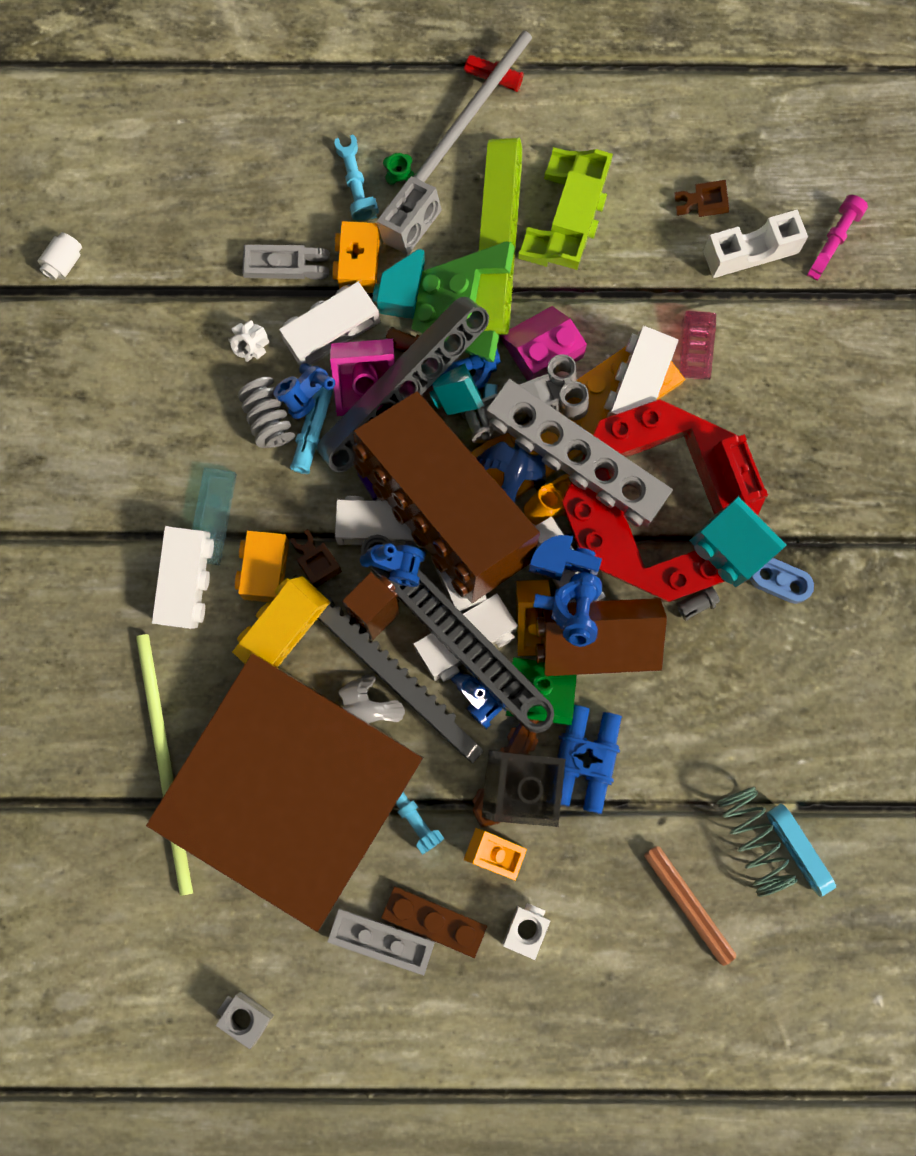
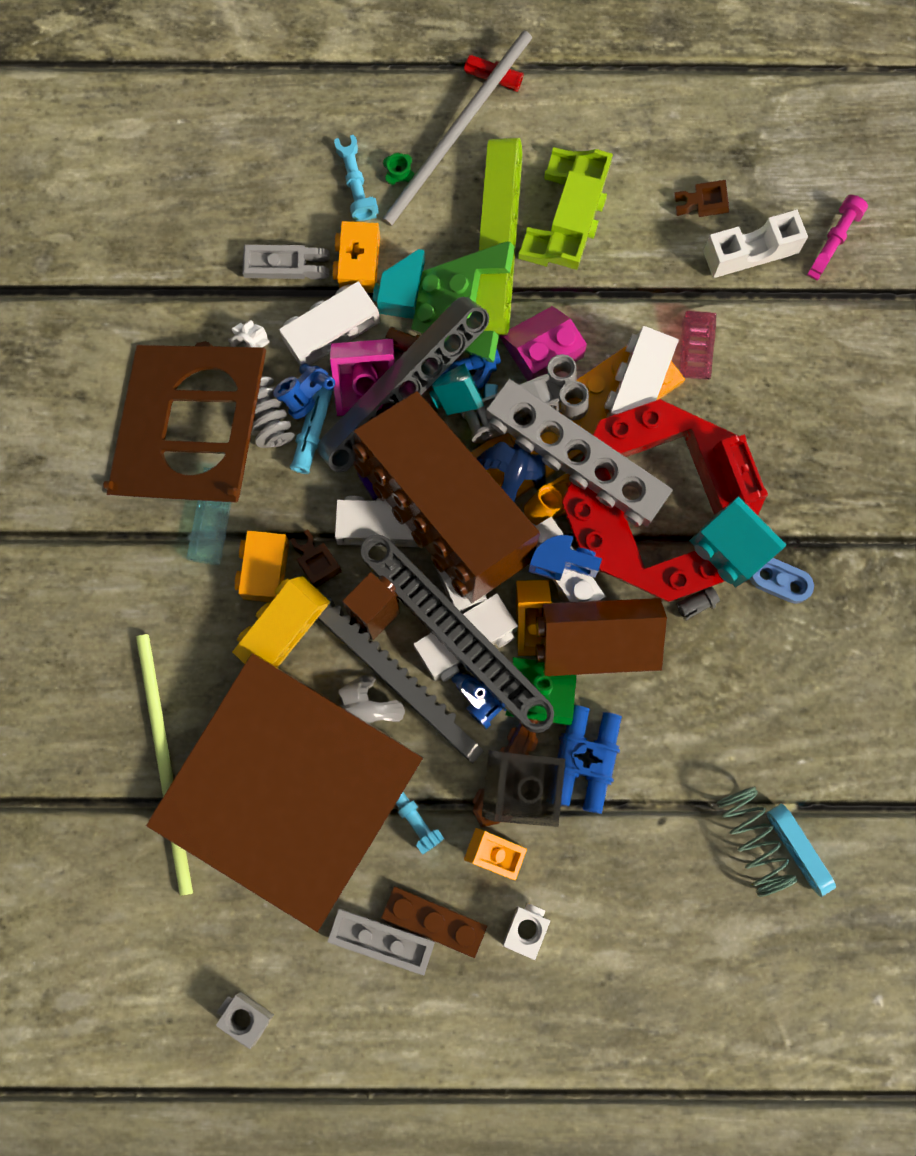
(59, 256): white brick -> none
(139, 454): none -> reddish brown door
(182, 577): white brick -> none
(400, 562): blue piece -> none
(409, 215): light grey brick -> none
(577, 629): blue piece -> none
(690, 905): nougat axle -> none

